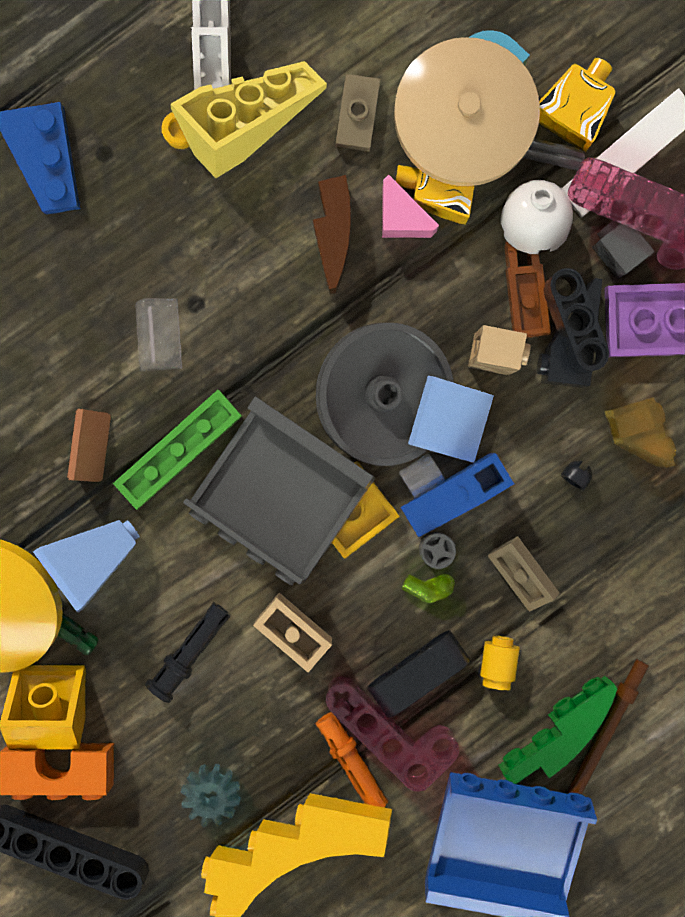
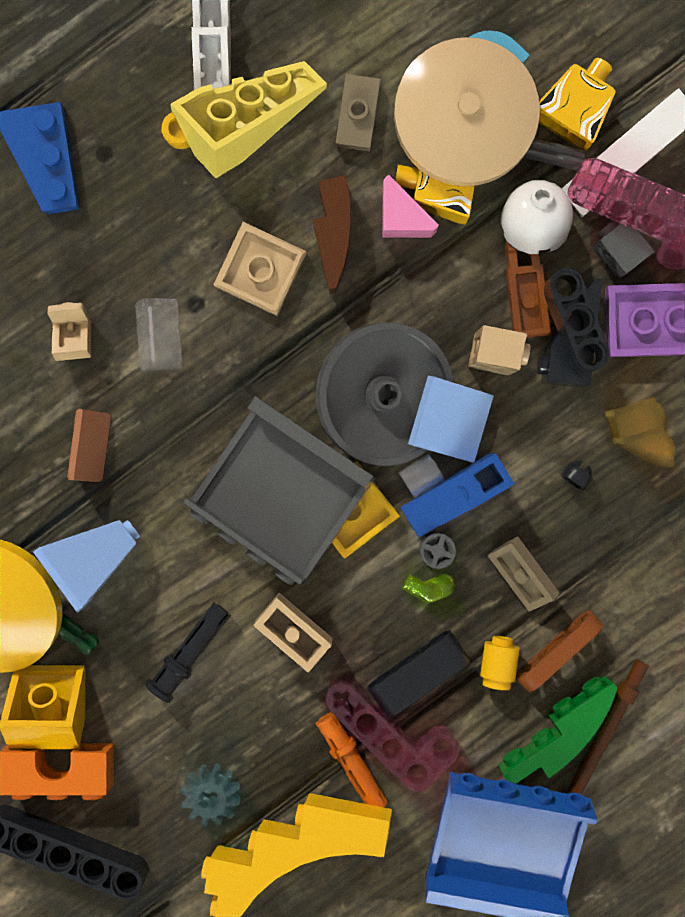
(70, 331): none -> tan bracket
(177, 449): bright green plate -> none
(260, 268): none -> tan tile
(559, 651): none -> dark orange beam

